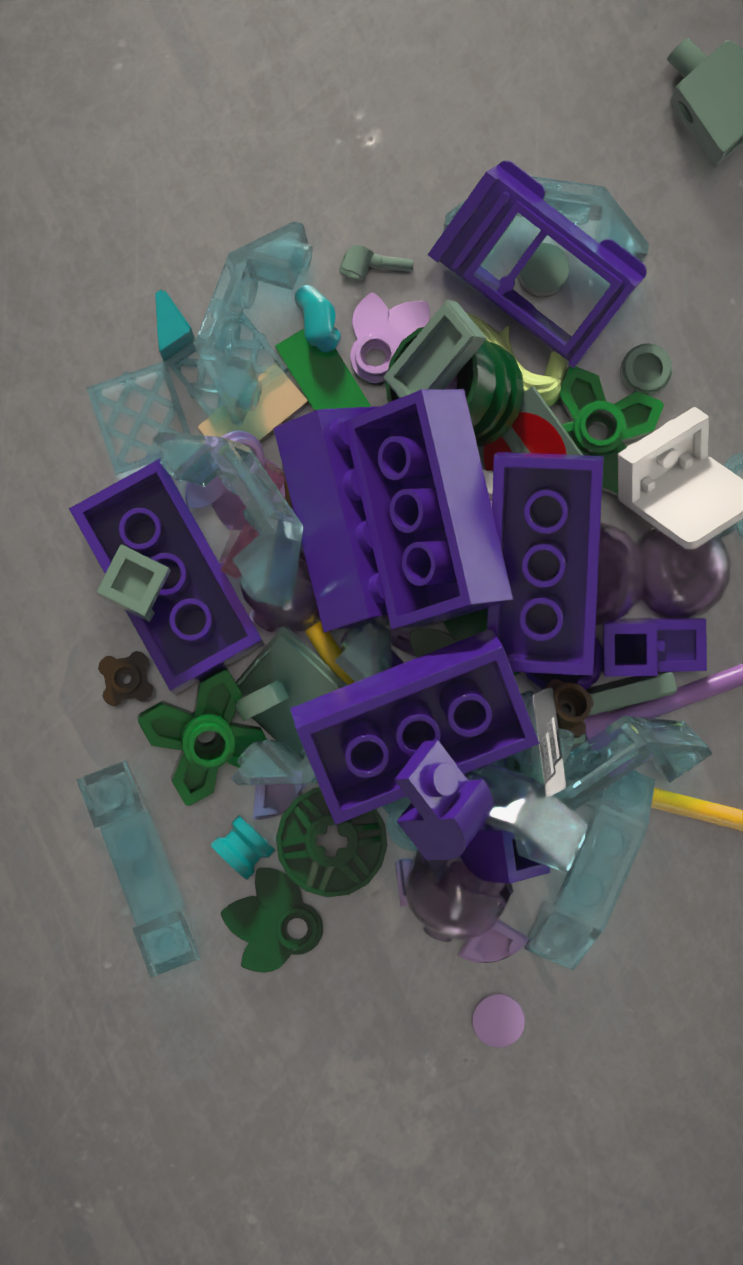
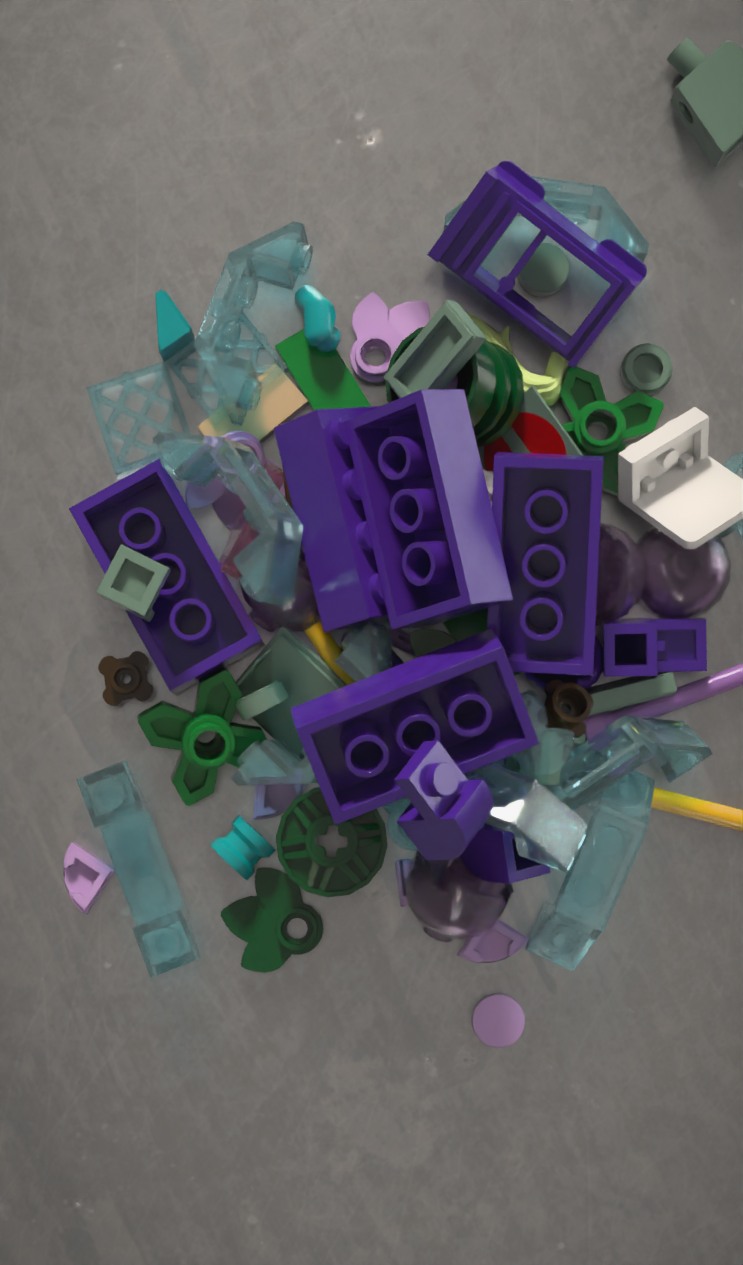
(85, 877): none -> lavender tile
(359, 259): sand green hand -> none
(549, 742): sticker -> none

